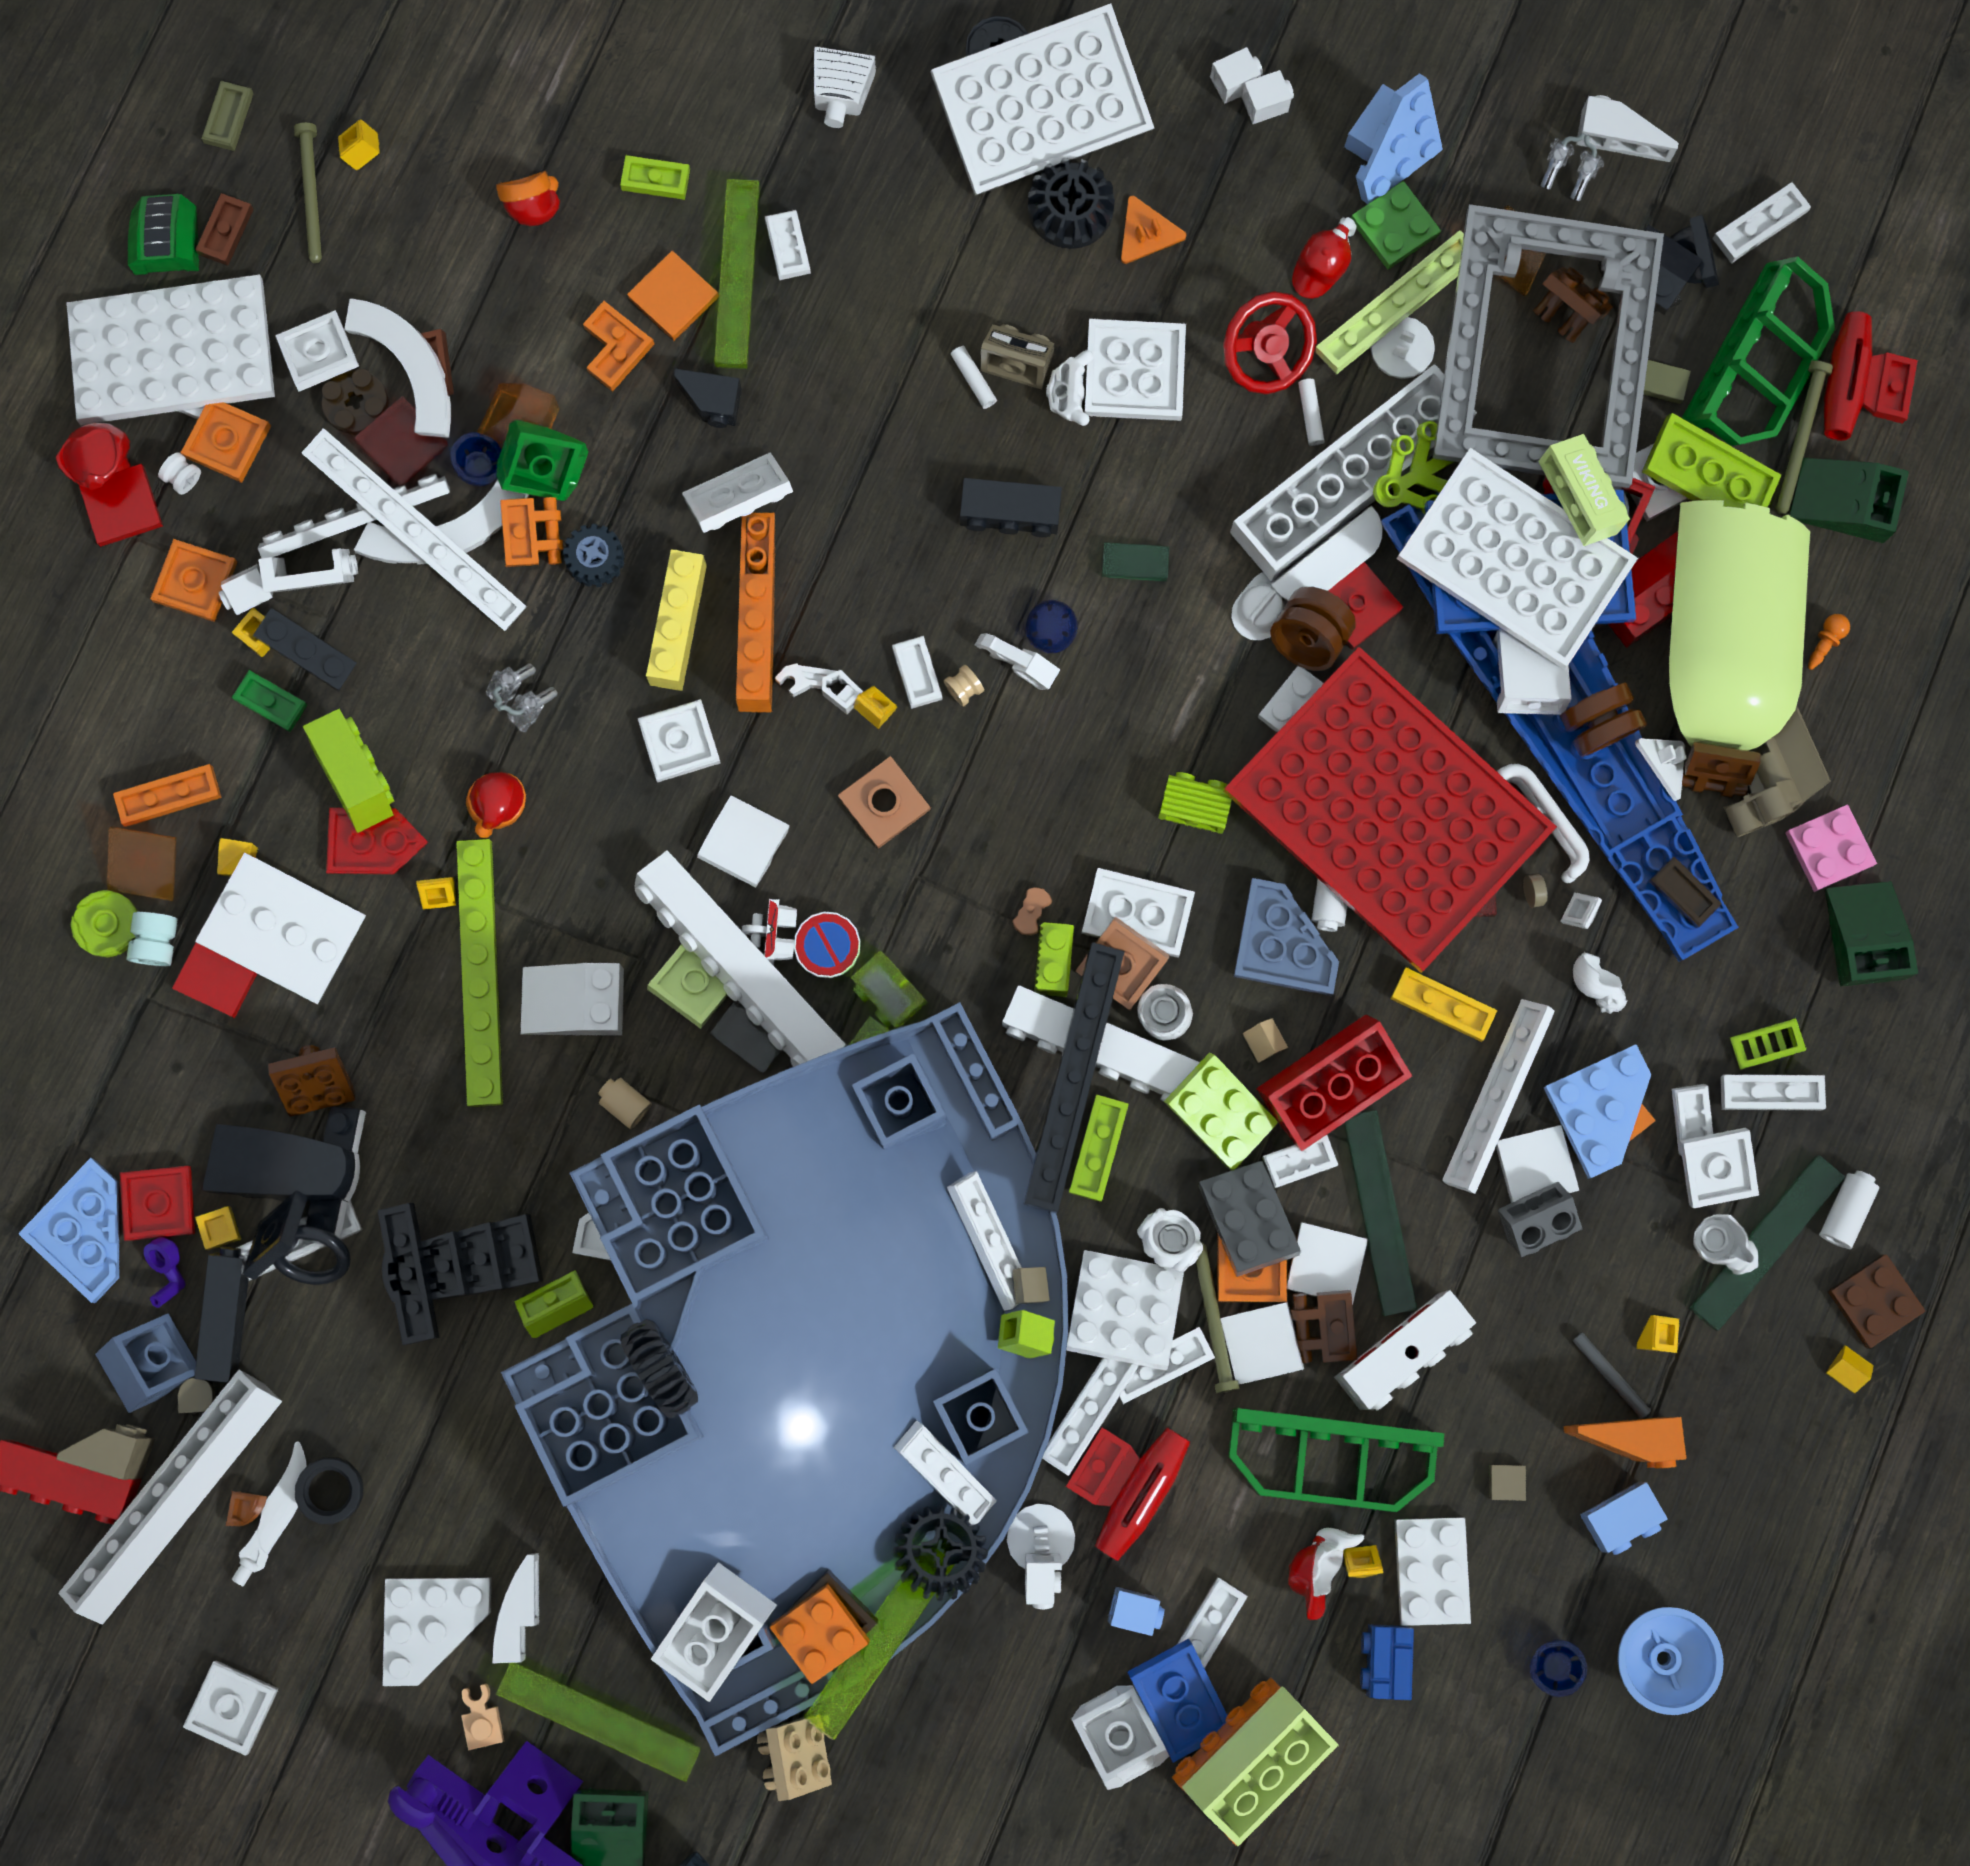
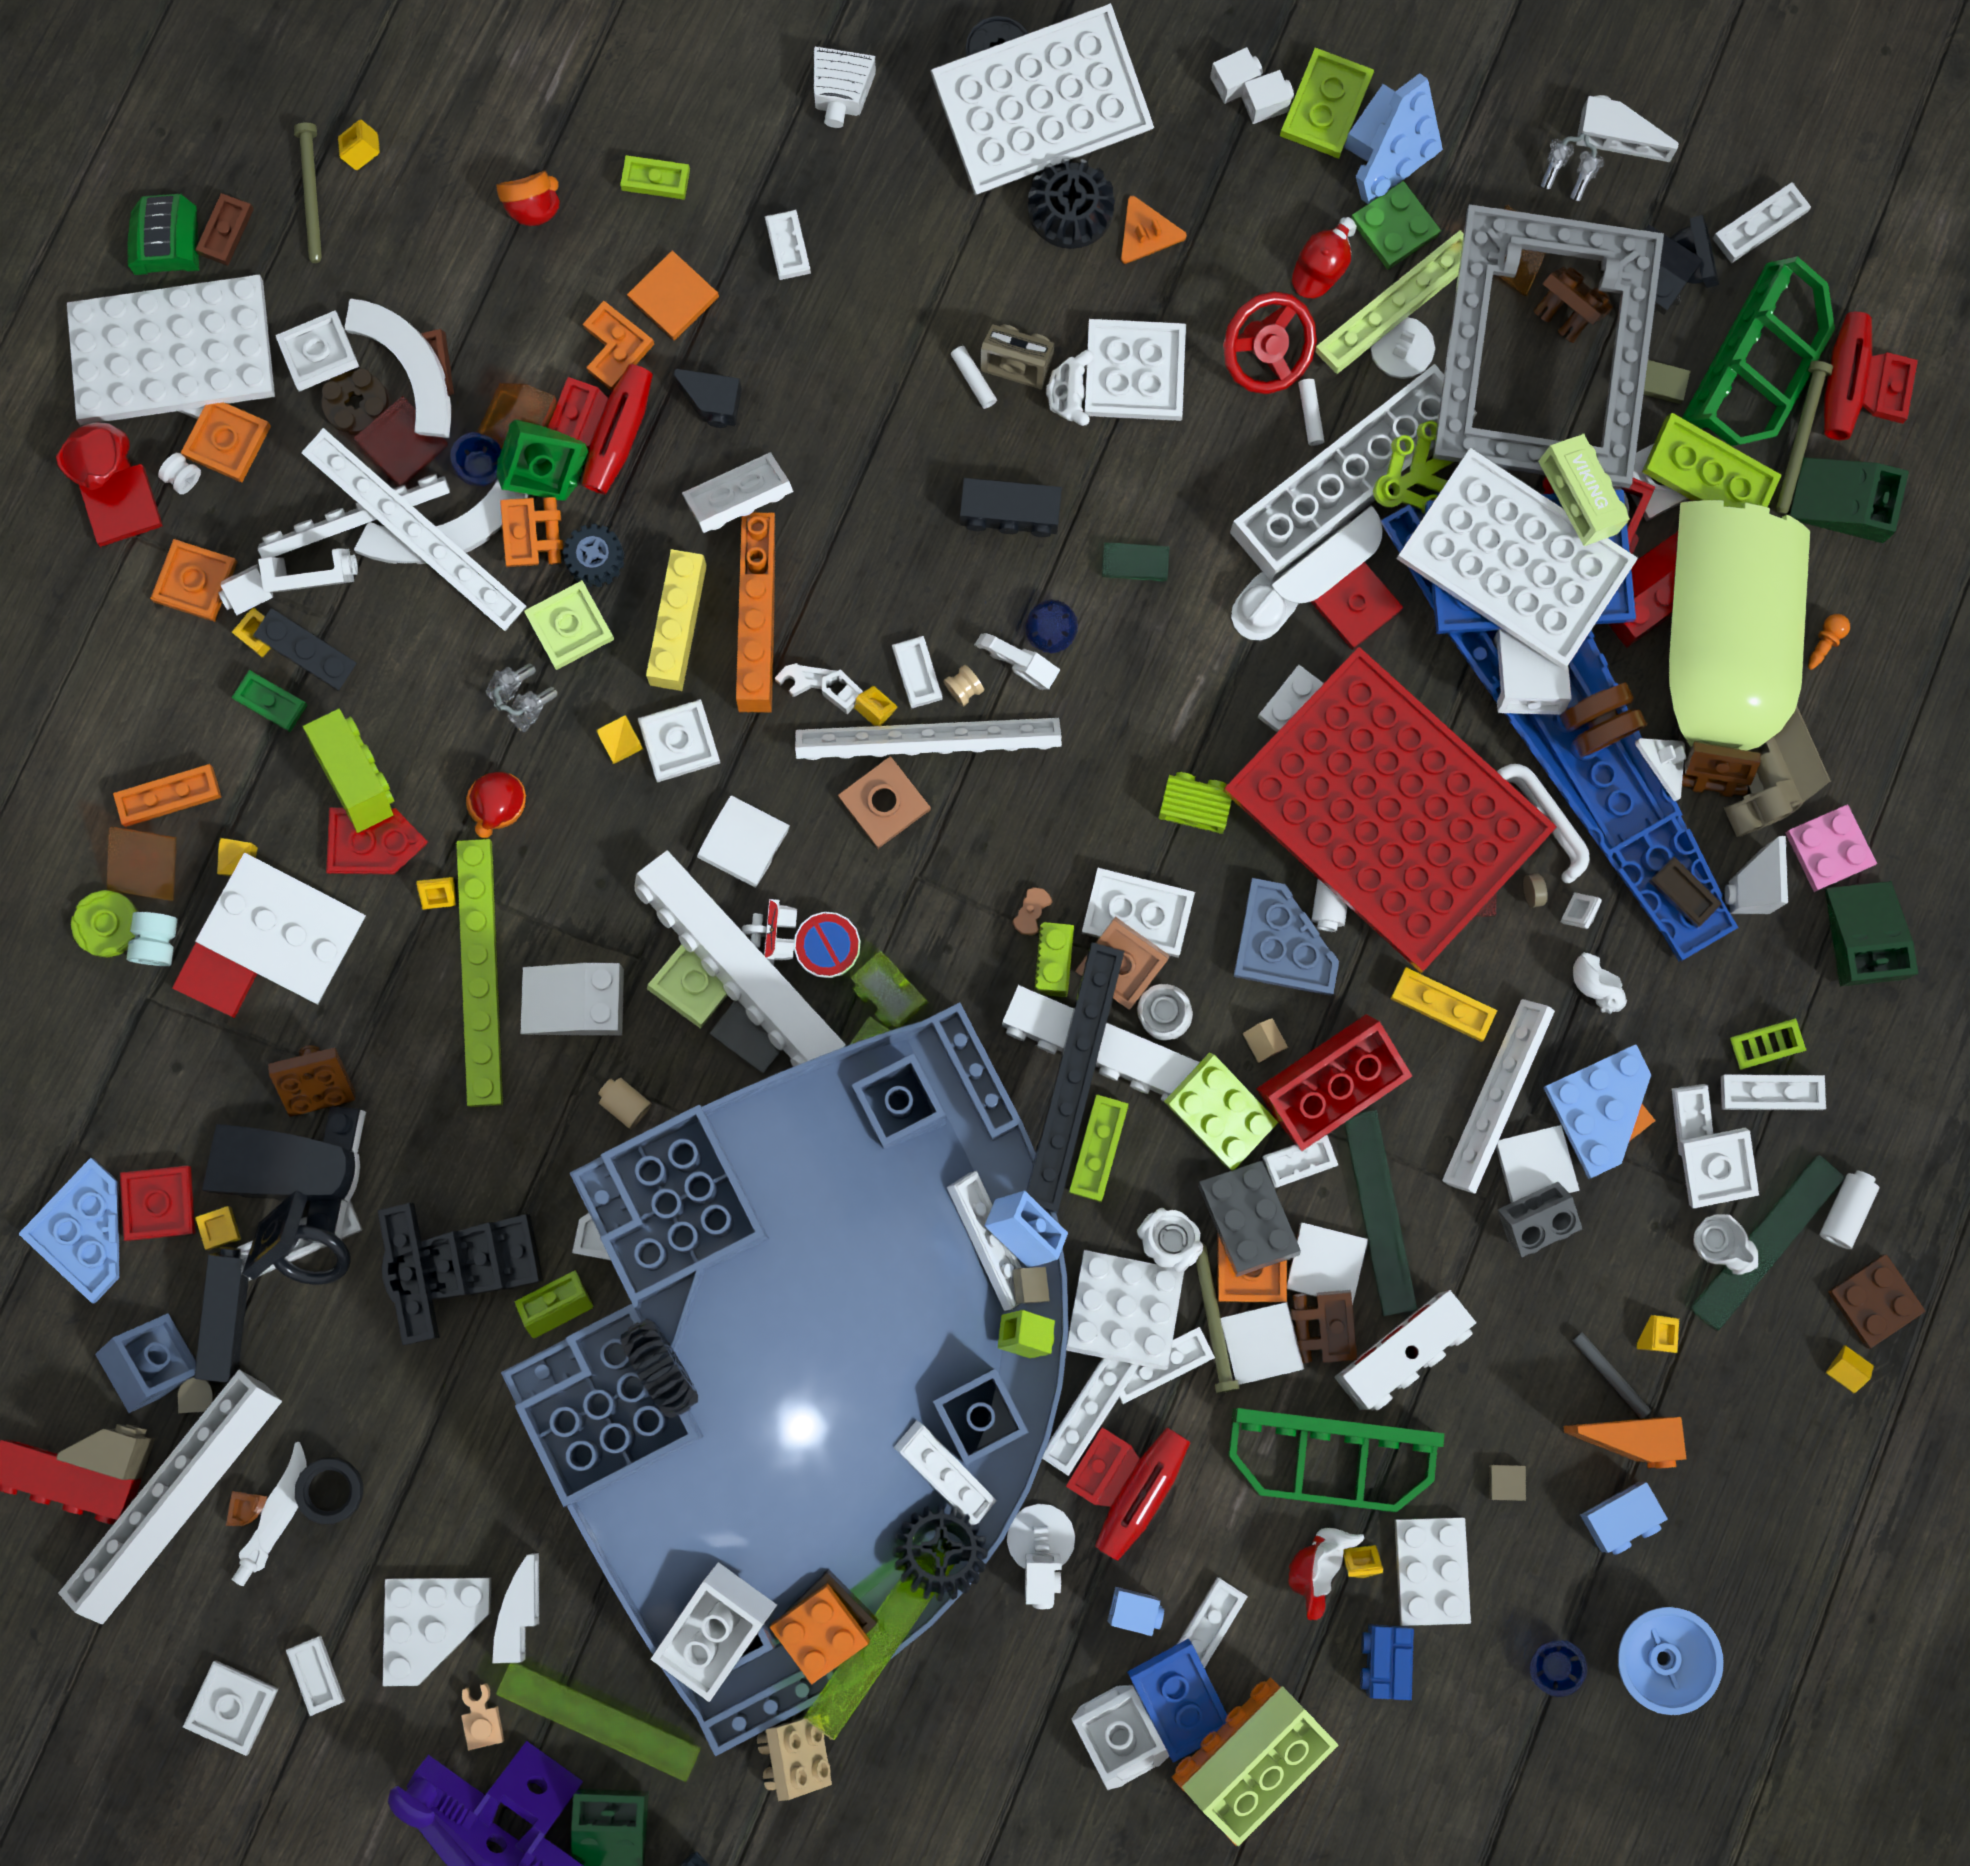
(163, 1257): dark purple plate -> none
(227, 115): olive tile -> none
(315, 1675): none -> white tile
(569, 625): none -> yellowish green plate
(603, 423): none -> red plate
(619, 739): none -> yellow slope
(737, 273): clear neon green plate -> none
(928, 738): none -> white plate
(1026, 1229): none -> light blue brick
(1313, 628): reddish brown wheel -> none
(1326, 103): none -> lime plate
(1761, 882): none -> white slope

